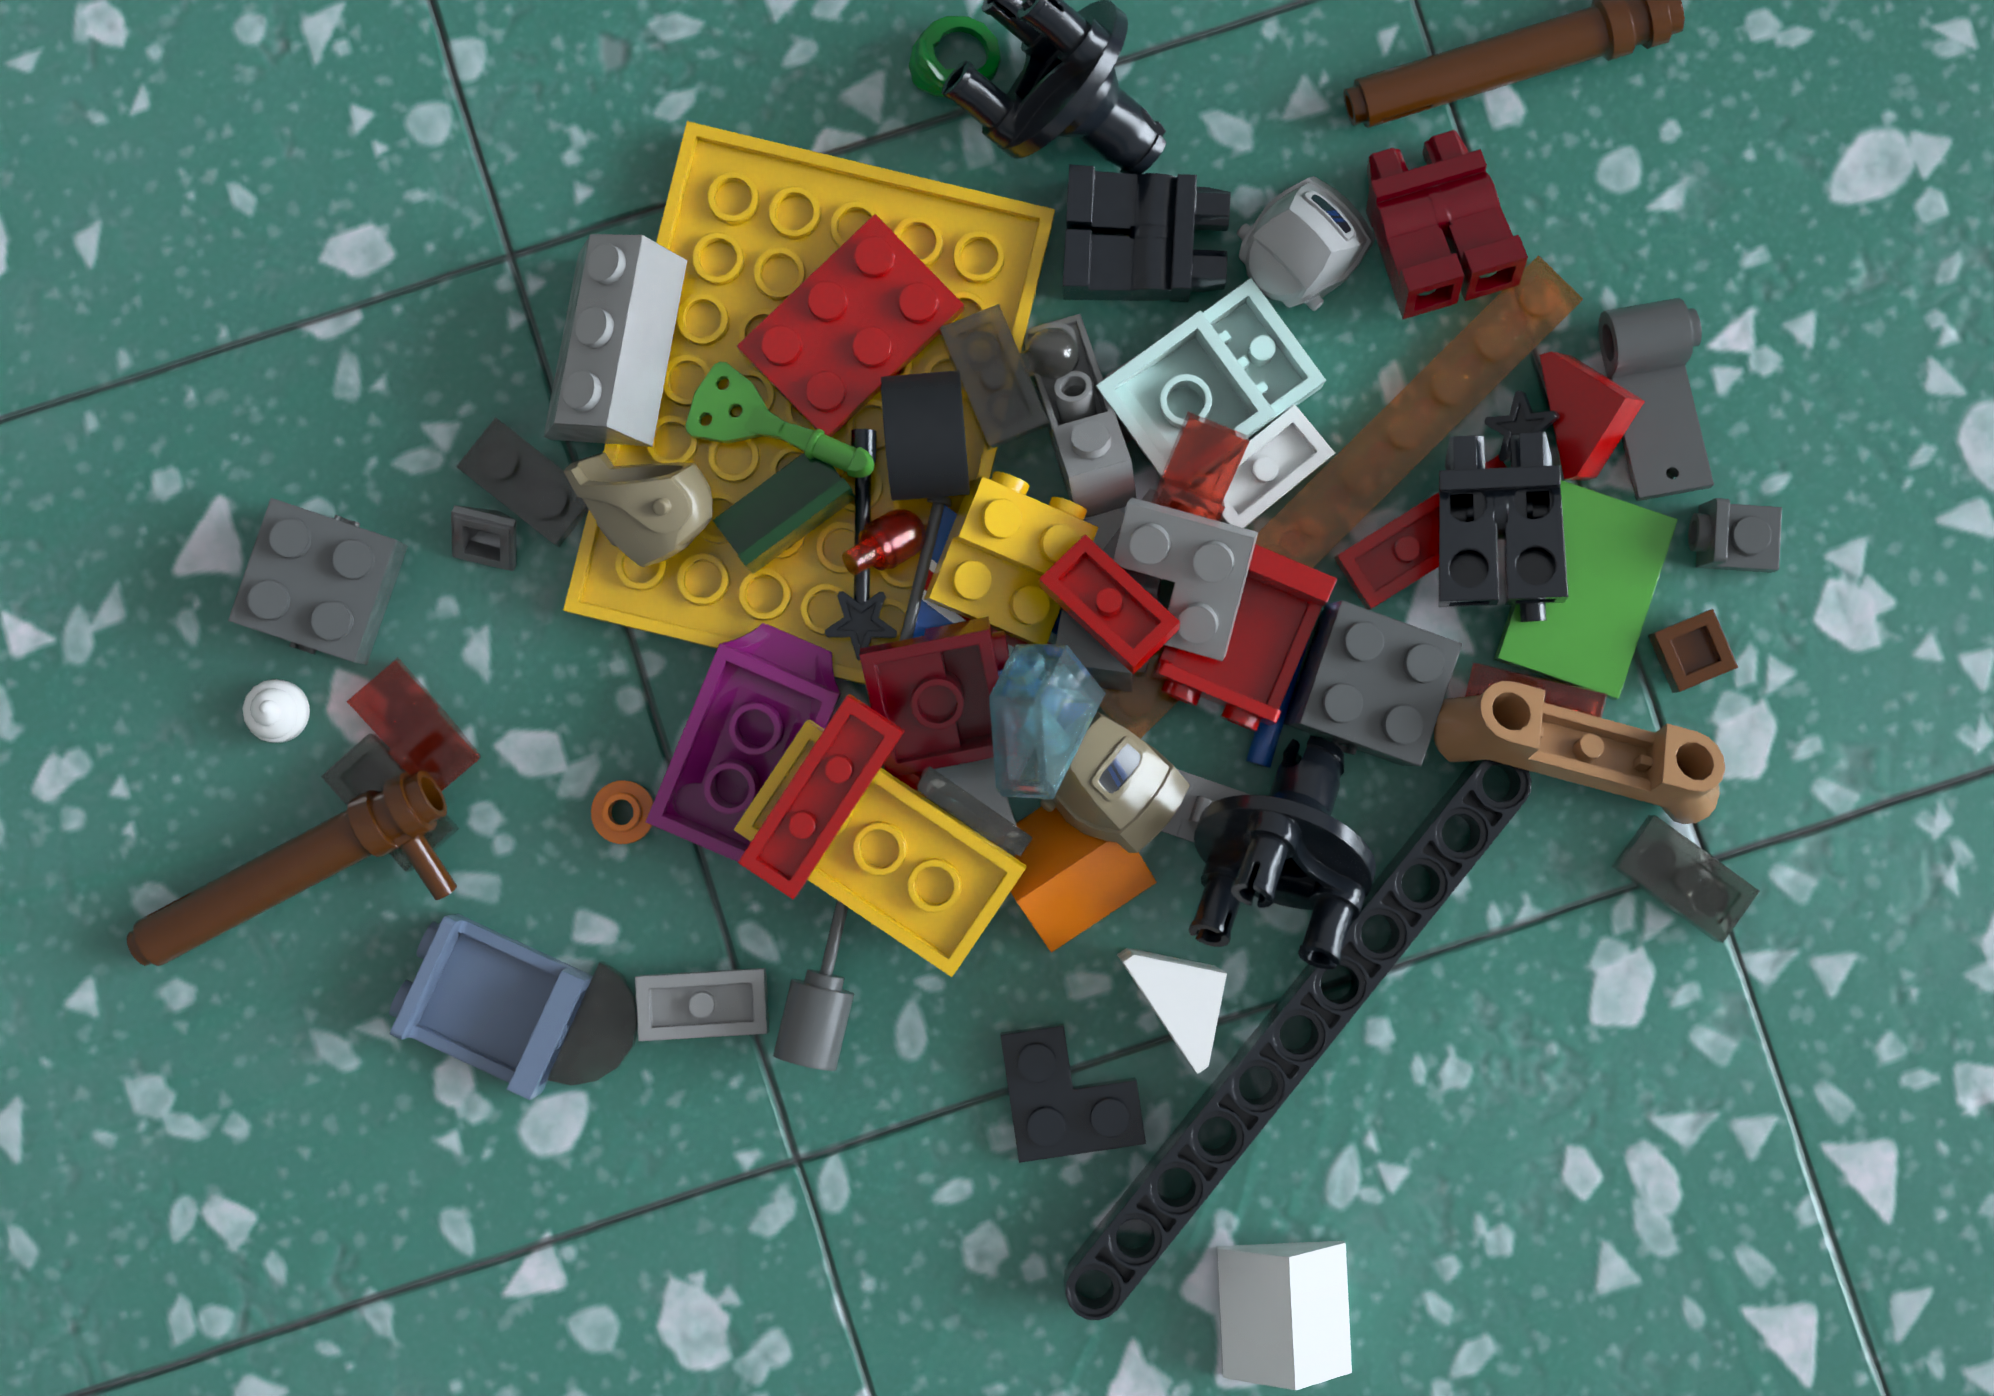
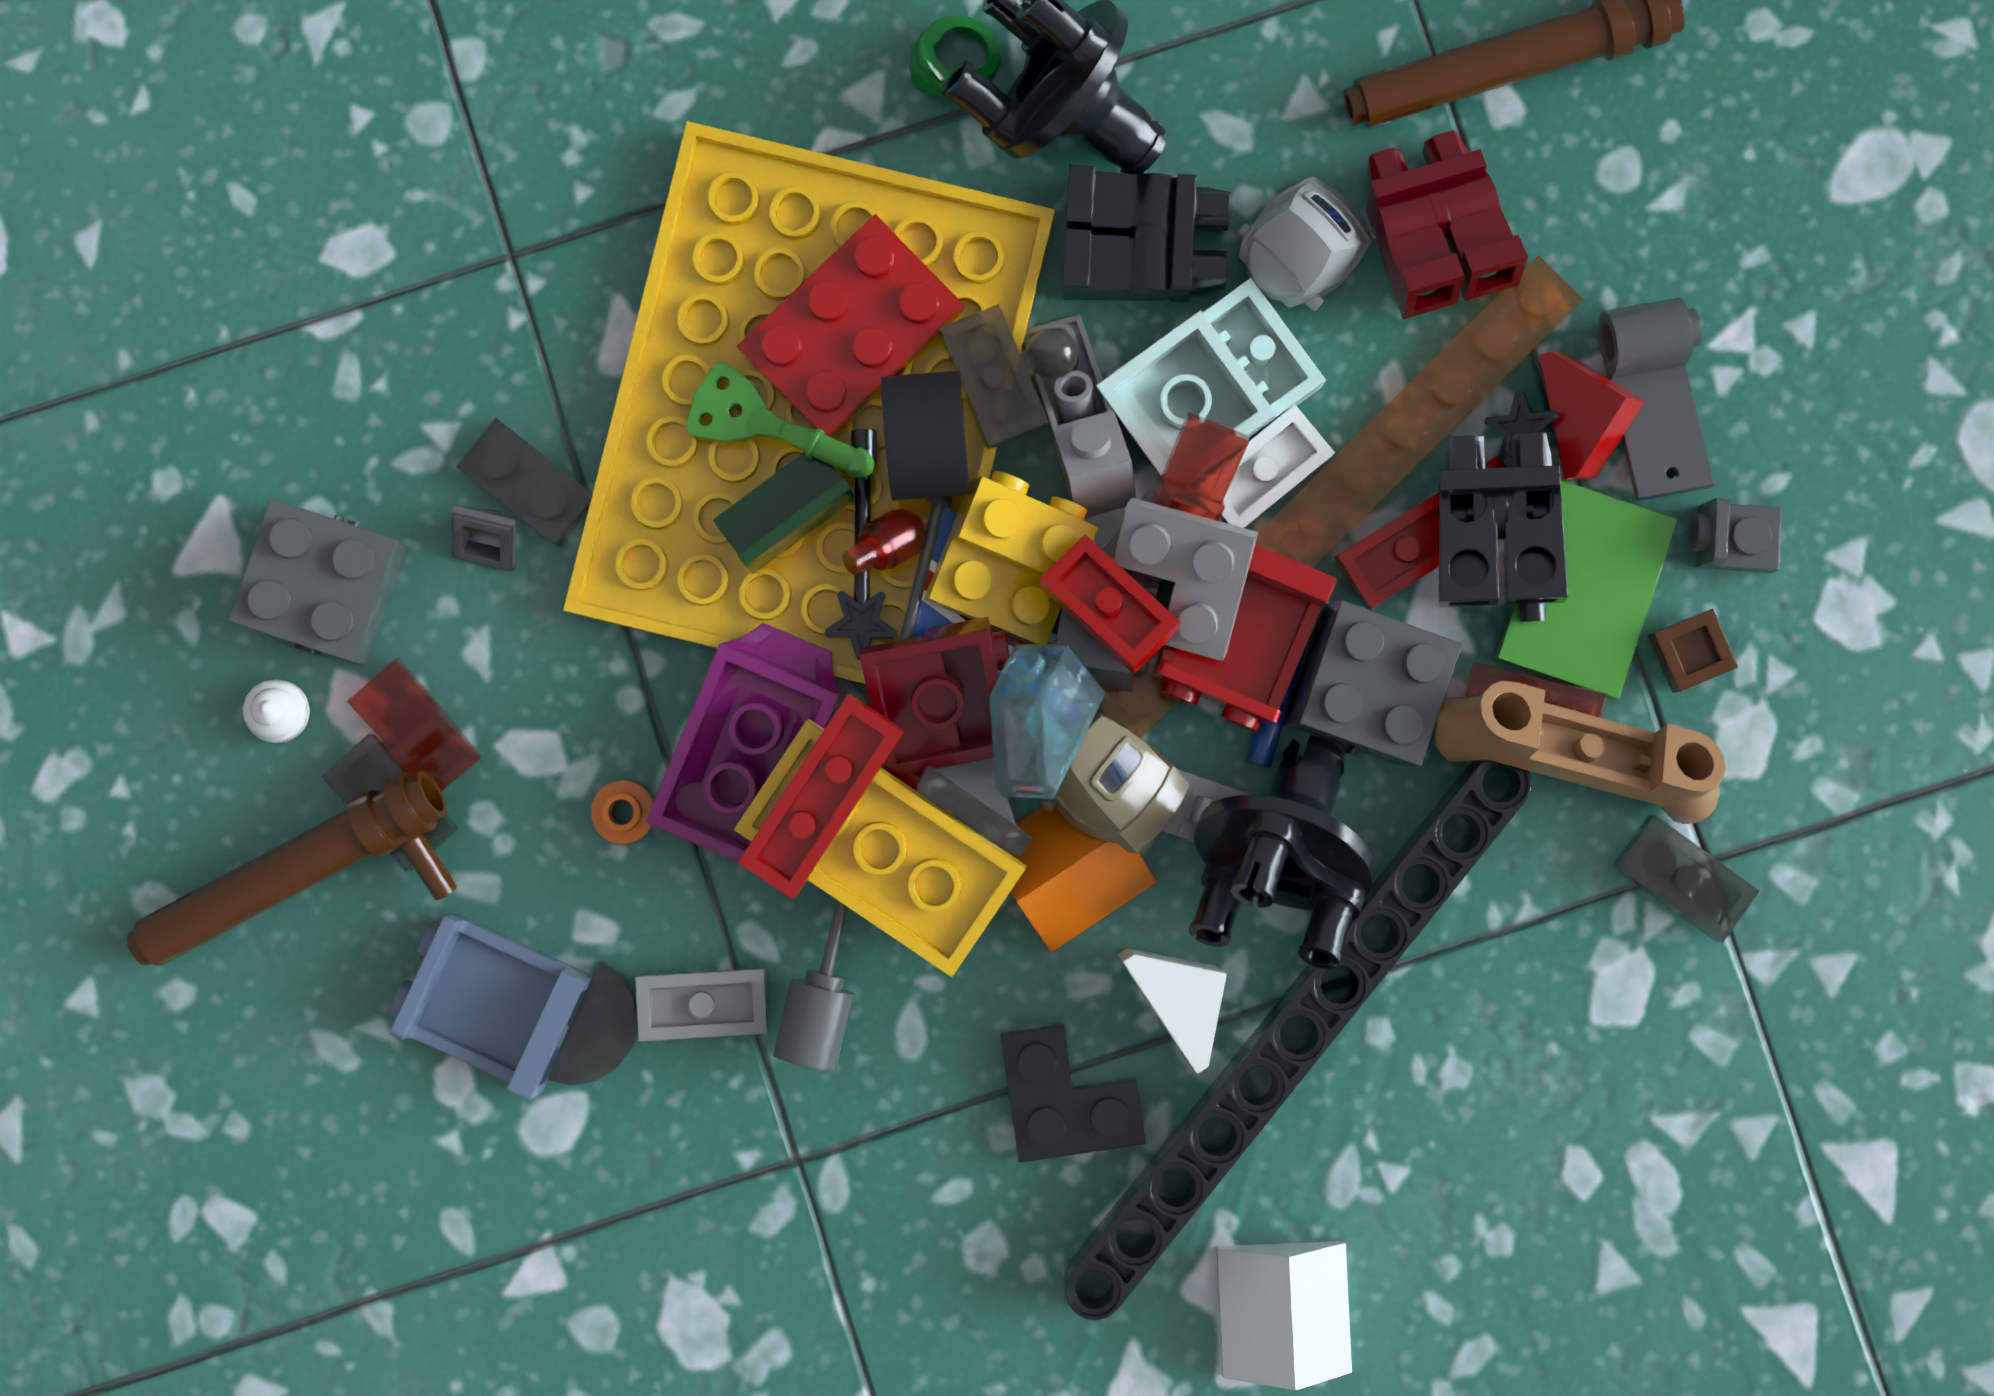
(616, 341): light grey slope -> none
(644, 507): dark tan helmet -> none

